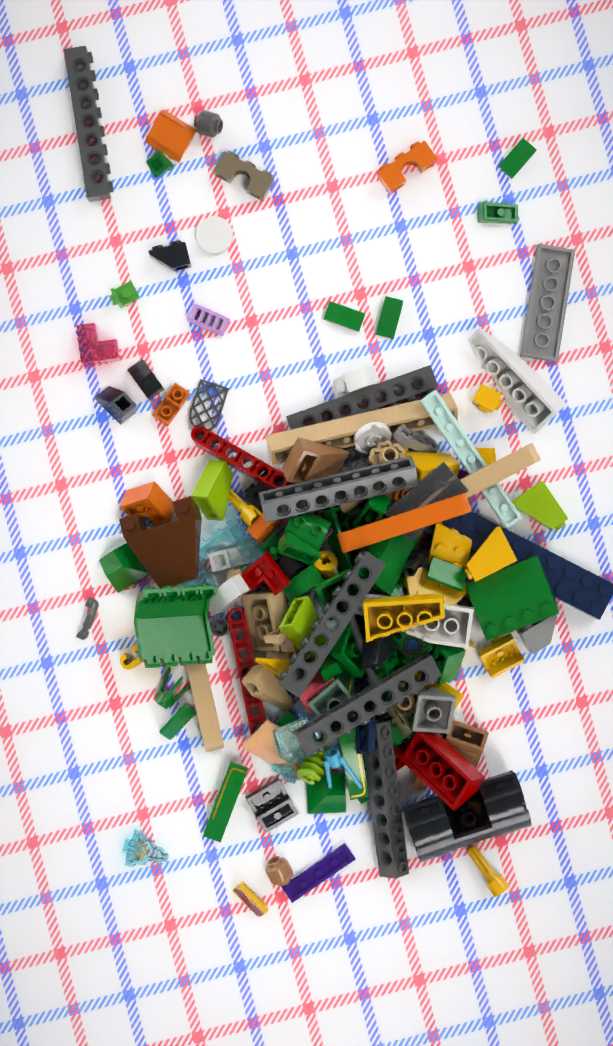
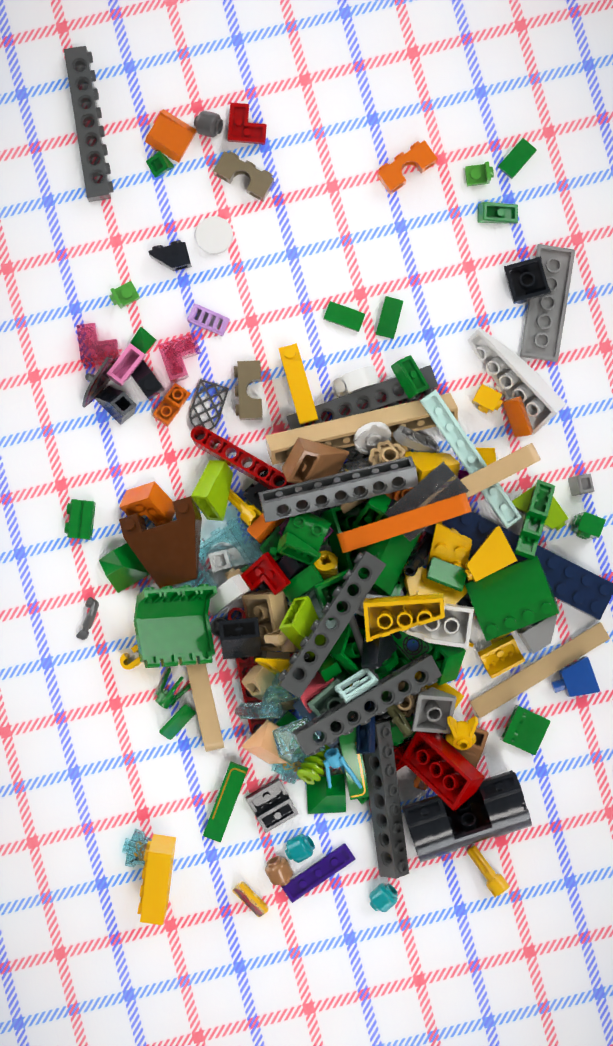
(80, 519): none -> green brick
(97, 381): none -> shield
(125, 365): none -> bright pink brick
(143, 340): none -> green slope
(156, 879): none -> yellow brick
(174, 353): none -> clear pink brick
(240, 638): none -> black slope
(242, 131): none -> red plate
(247, 373): none -> dark tan arch
(259, 711): none -> clear light blue rock
(276, 693): none -> clear light blue slope
(298, 383): none -> yellow slope
(299, 848): none -> teal head
(358, 687): none -> light aqua tile
(383, 897): none -> teal head
(409, 376): none -> green slope
(462, 733): none -> yellow brick
(479, 174): none -> bright green bracket
(518, 417): none -> orange slope
(525, 730): none -> green bracket
(526, 280): none -> black slope
(535, 519): none -> green slope
(540, 670): none -> tan tile
(577, 679): none -> blue torso
(581, 484): none -> light grey slope
(587, 525): none -> green brick

